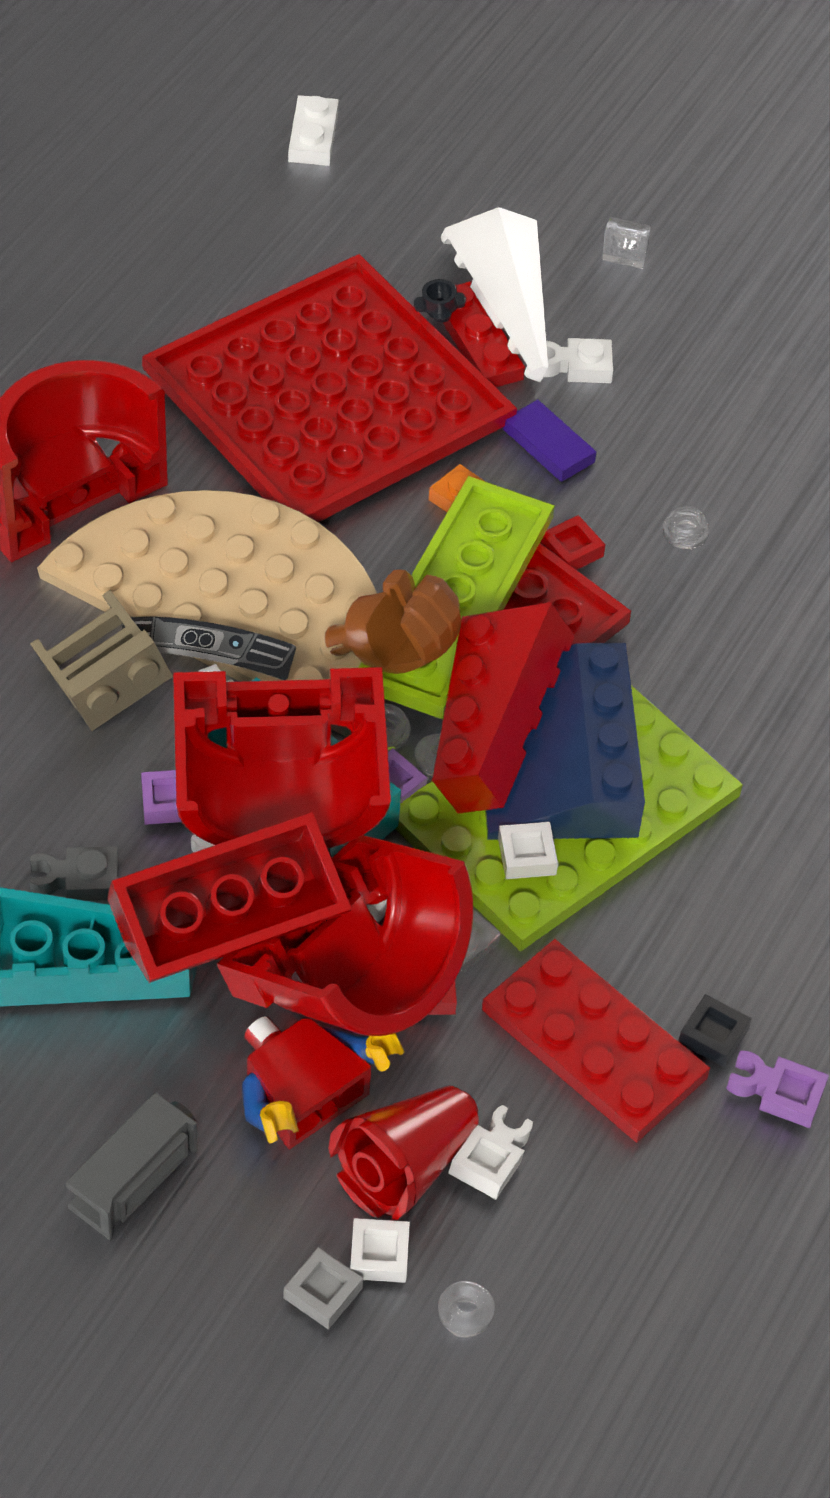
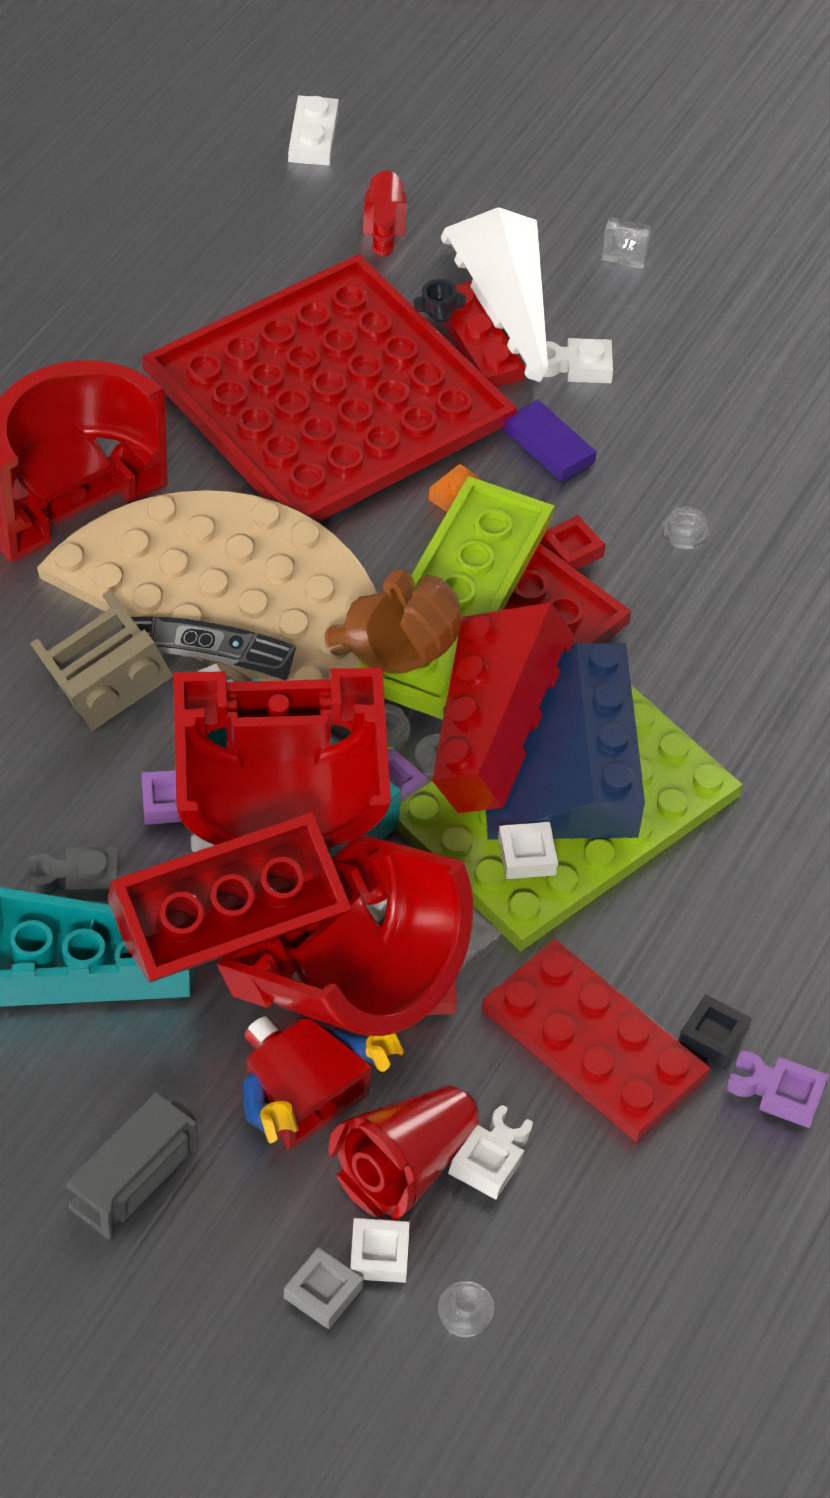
(384, 211): none -> red arm

